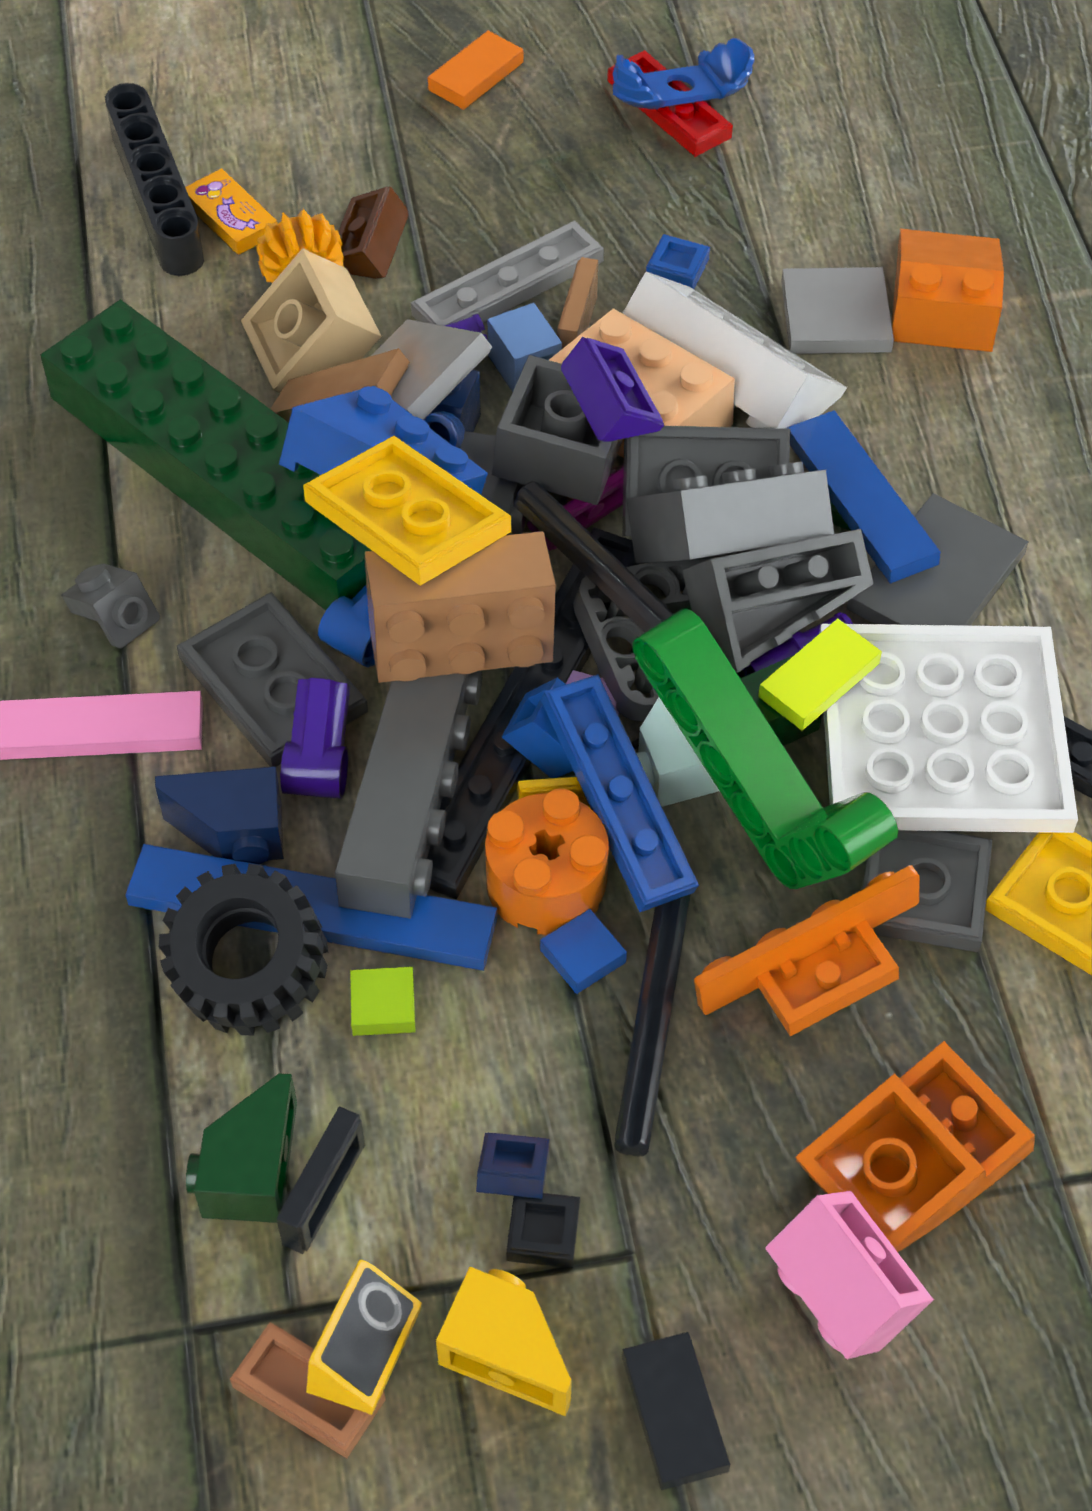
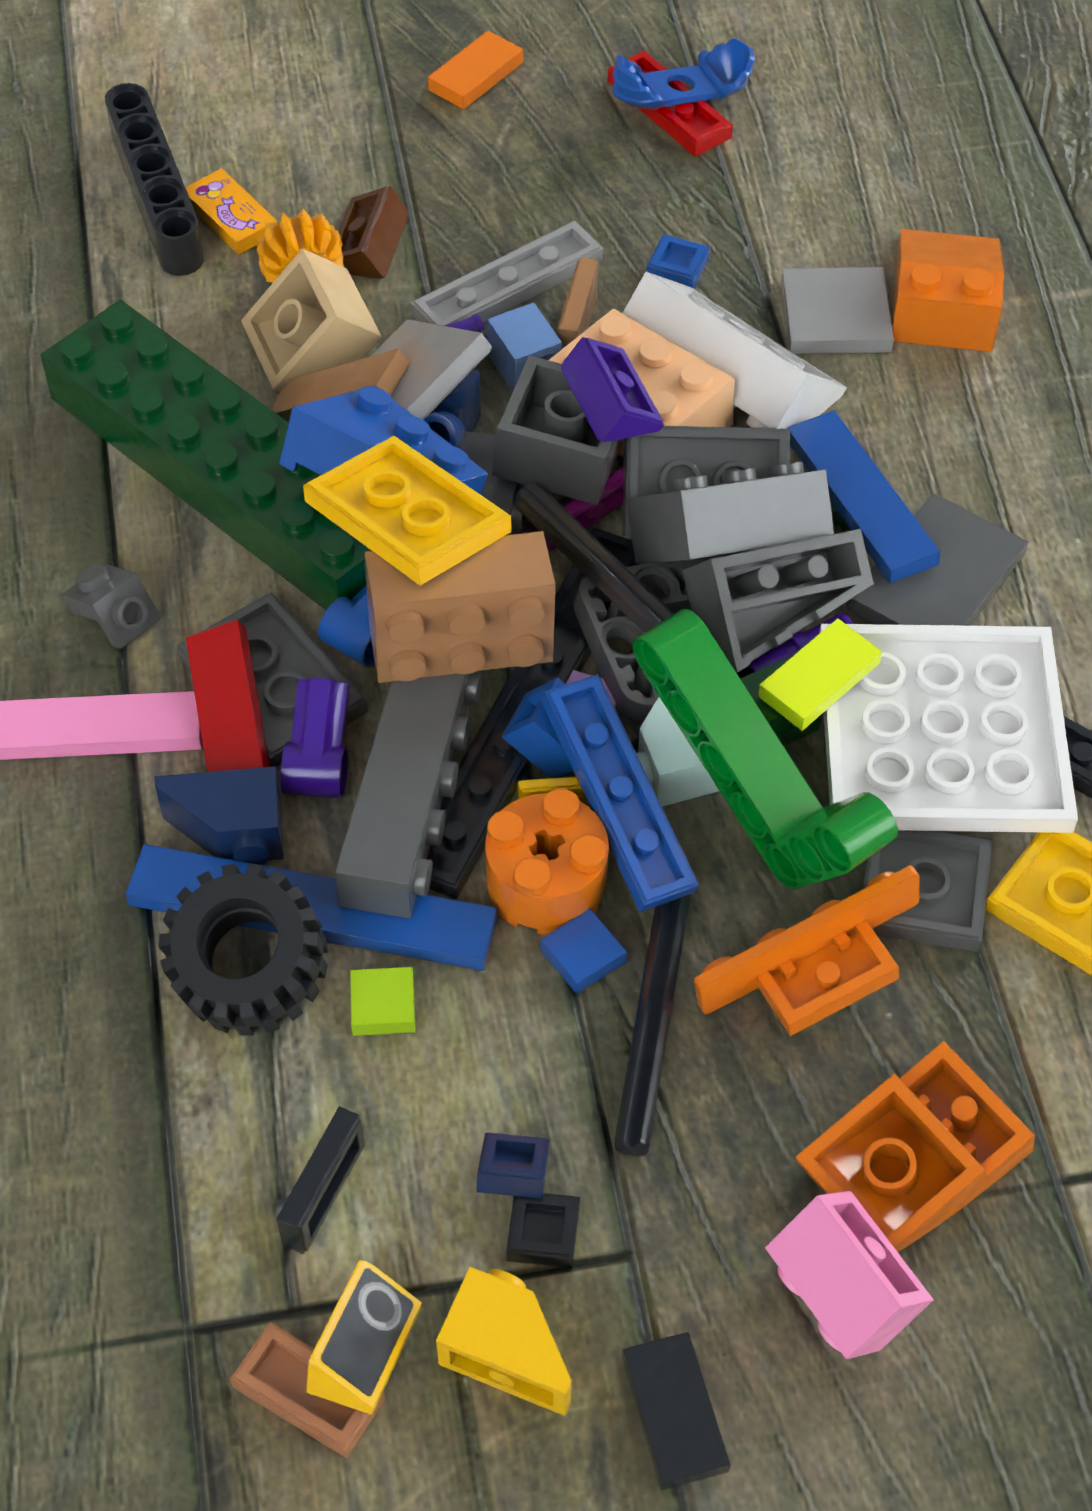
(227, 698): none -> red tile
(246, 1156): dark green slope -> none

